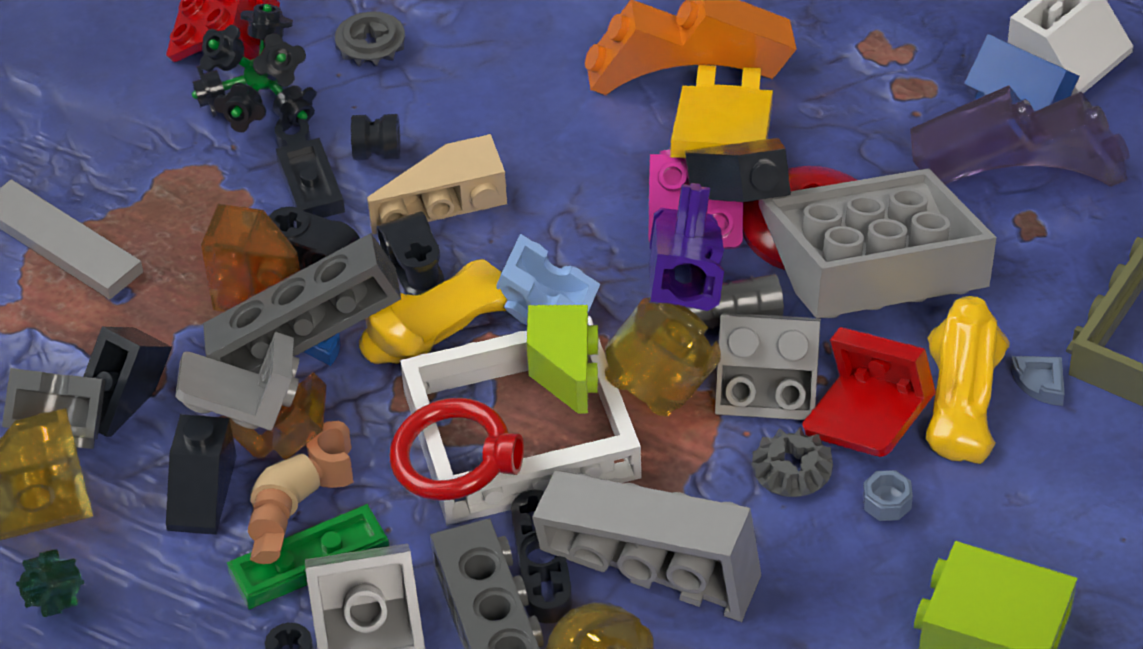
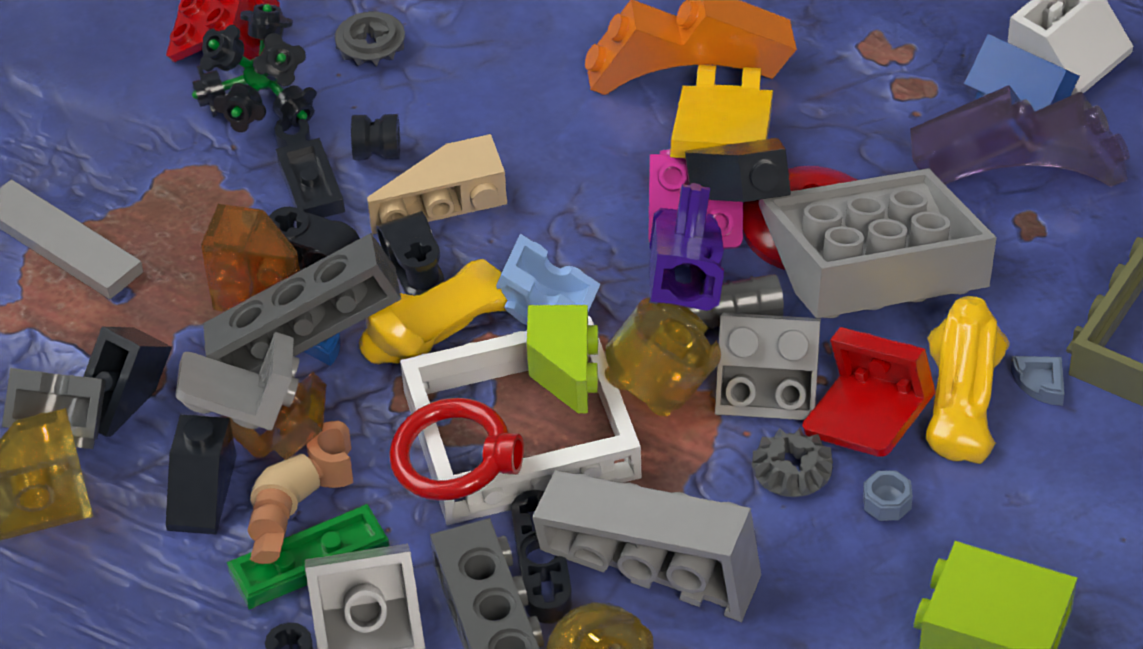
(50, 583): clear green gear -> none

